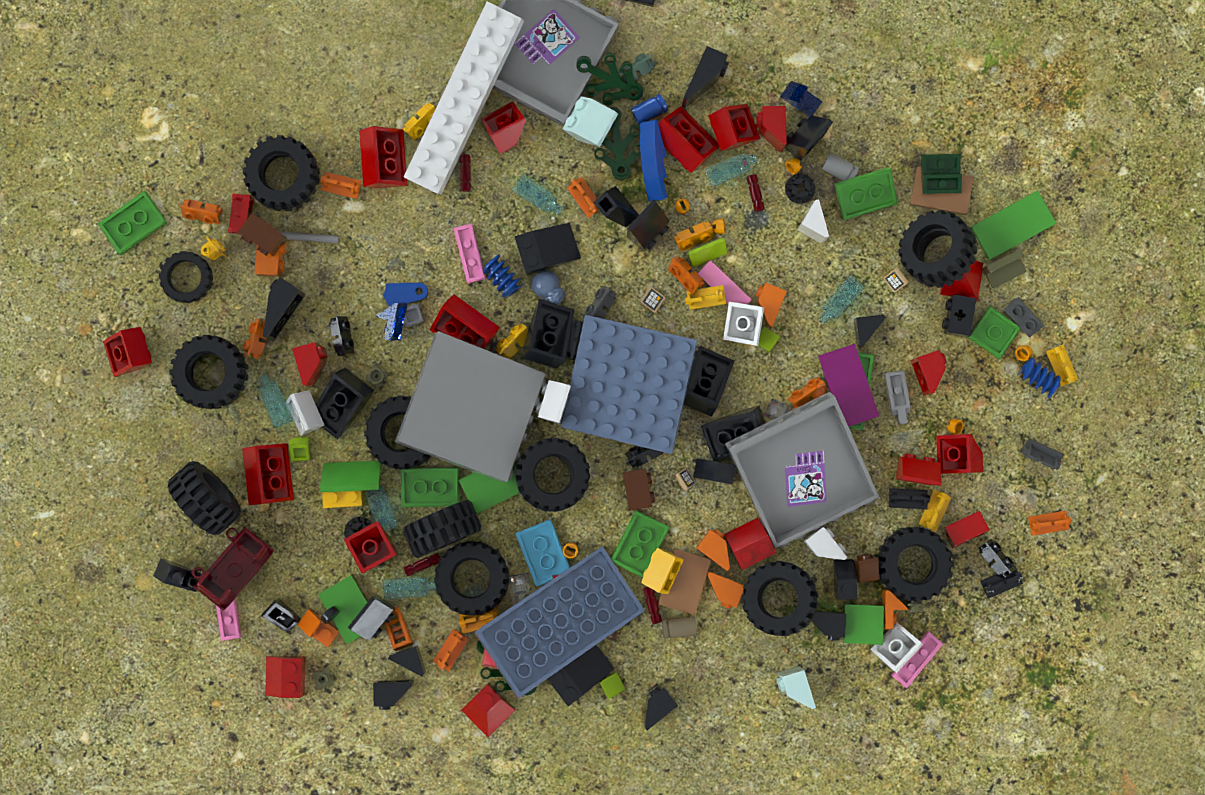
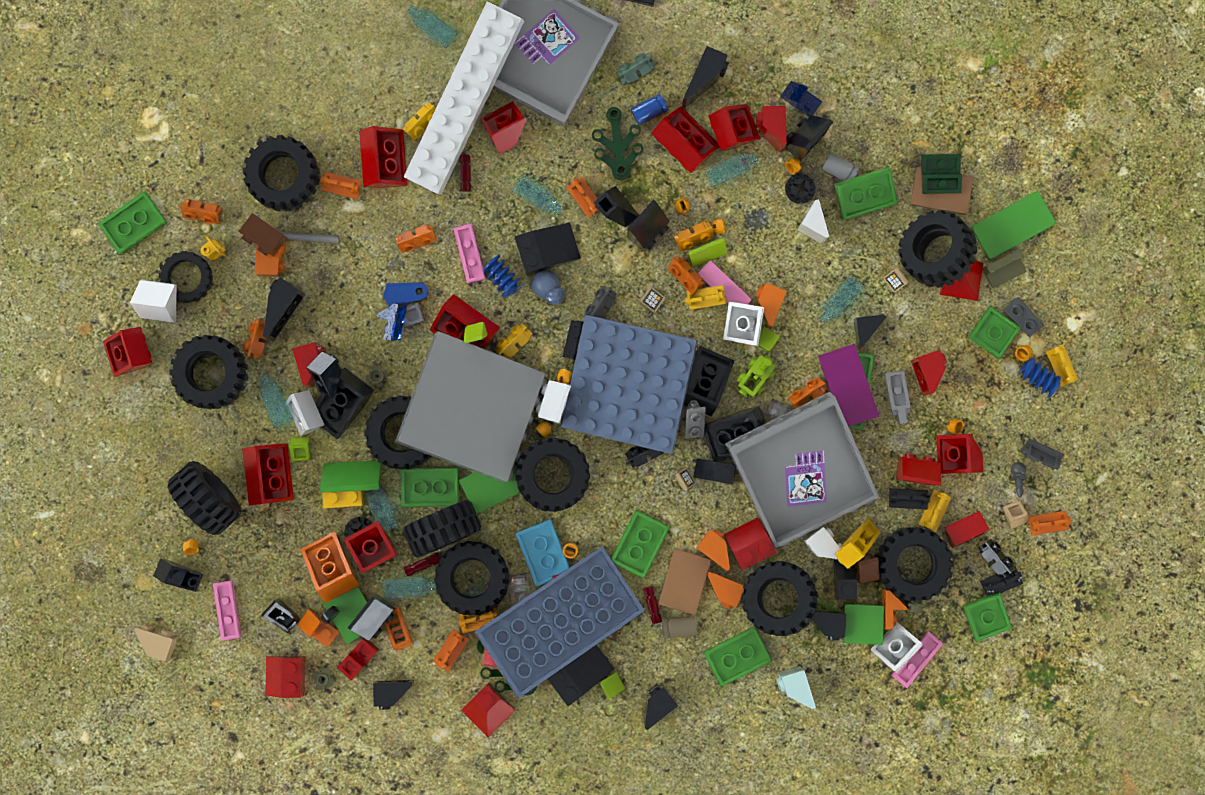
(155, 300): none -> white slope
(156, 643): none -> tan slope
(190, 547): none -> light orange hinge
(233, 568): dark red container -> none
(240, 211): red hinge -> none
(325, 373): none -> black slope
(329, 567): none -> orange slope
(341, 327): black hinge -> none
(357, 658): none -> red slope
(409, 659): black slope -> none
(423, 237): none -> orange hinge
(432, 26): none -> clear light blue hinge
(475, 332): none -> lime slope
(543, 429): none -> light orange hinge
(548, 334): black slope -> none
(564, 376): none -> light orange hinge
(589, 121): light aqua slope -> none
(612, 80): dark green plant -> none
(638, 490): reddish brown brick -> none
(652, 162): blue slope -> none
(662, 571): yellow brick -> none
(694, 420): none -> light grey hinge
(737, 656): none -> bright green tile
(755, 193): dark red axle -> none
(761, 369): none -> lime brick
(857, 544): none -> yellow slope
(966, 308): black brick -> none
(987, 616): none -> bright green tile
(1015, 514): none -> tan slope
(1018, 471): none -> dark grey bar

